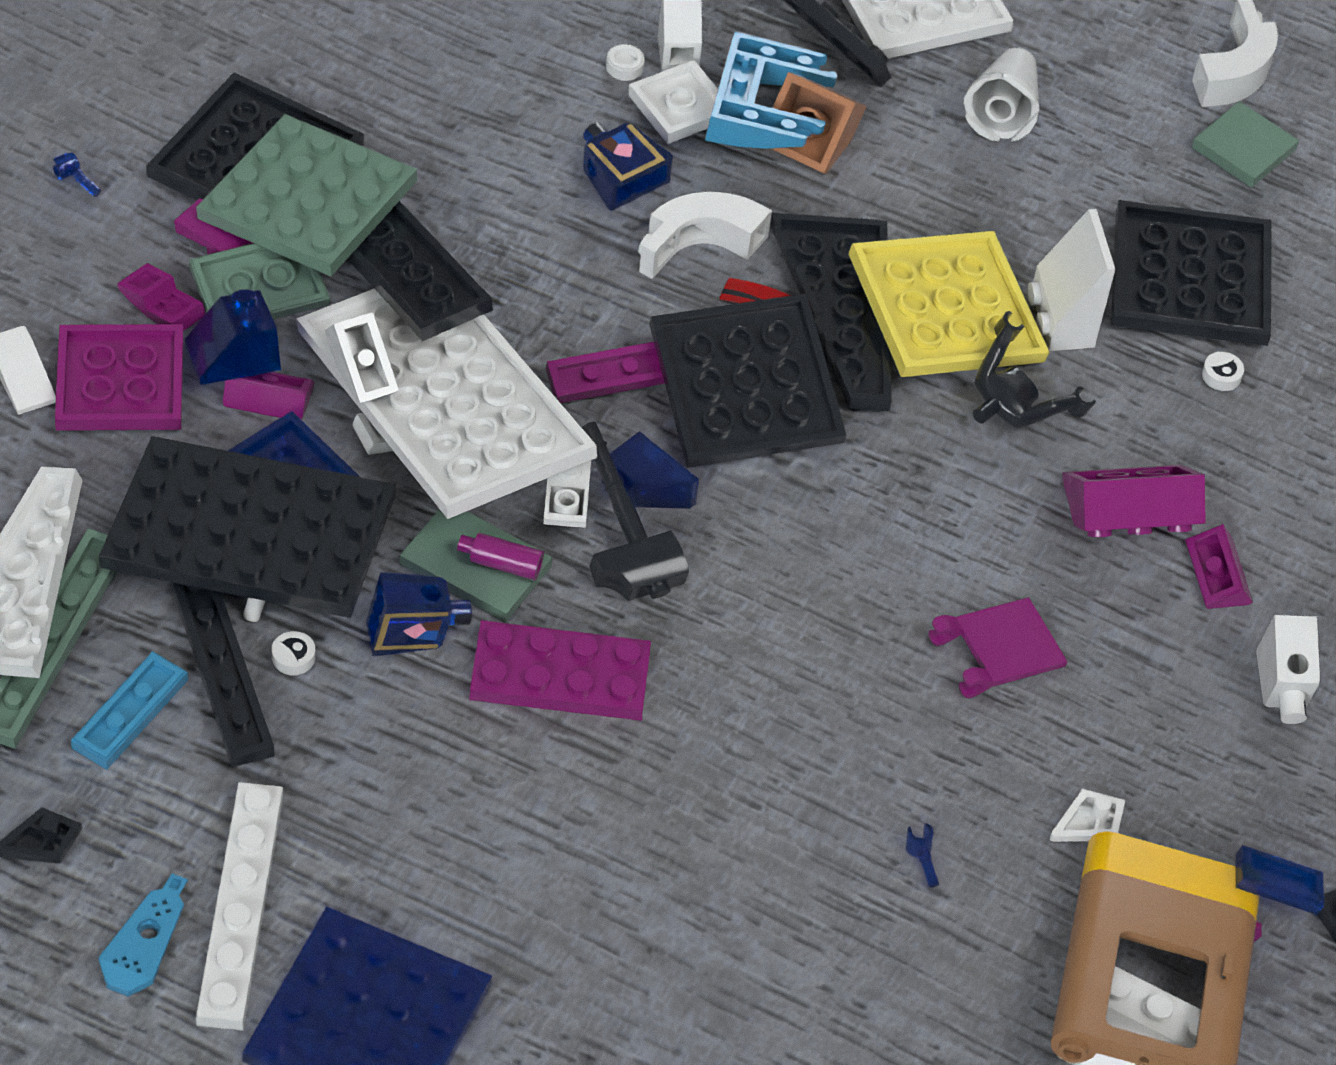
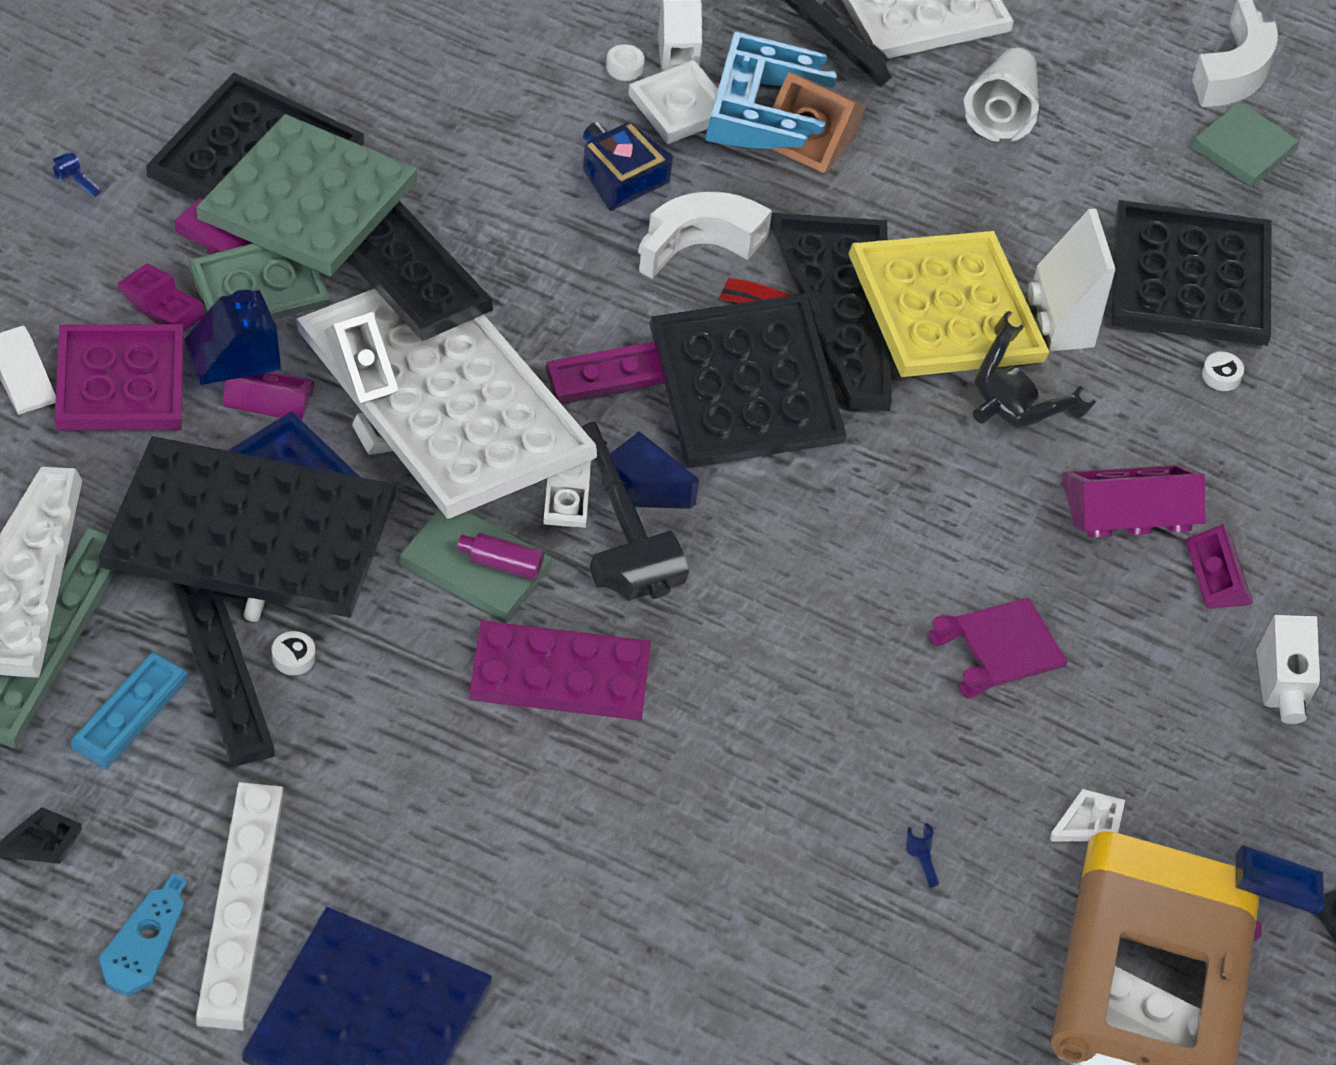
(412, 613): clear blue torso -> none

